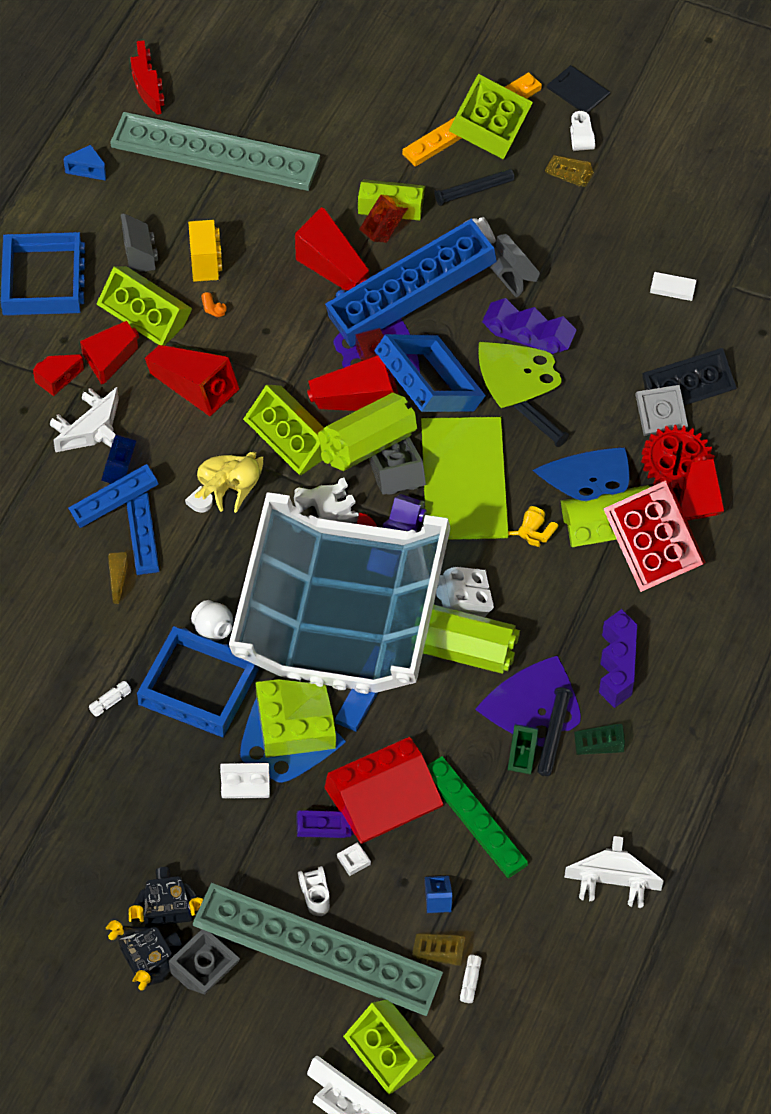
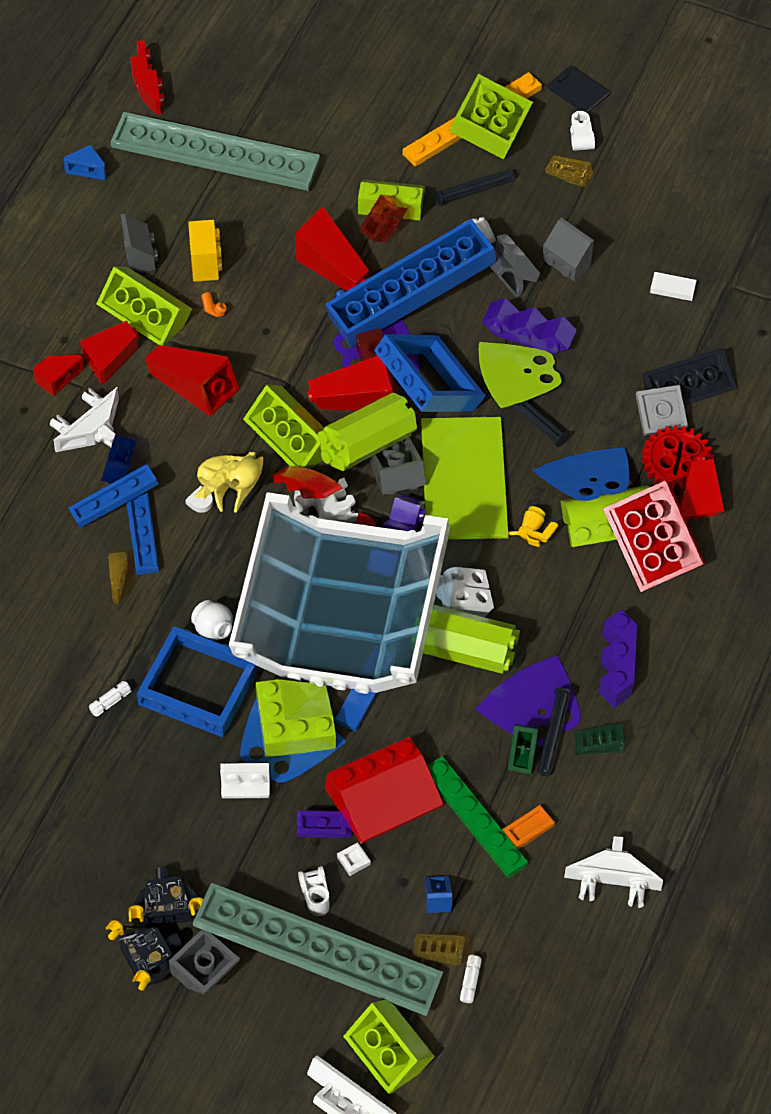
(41, 243): blue window -> none
(307, 481): none -> red slope
(529, 827): none -> orange tile
(568, 250): none -> dark grey slope

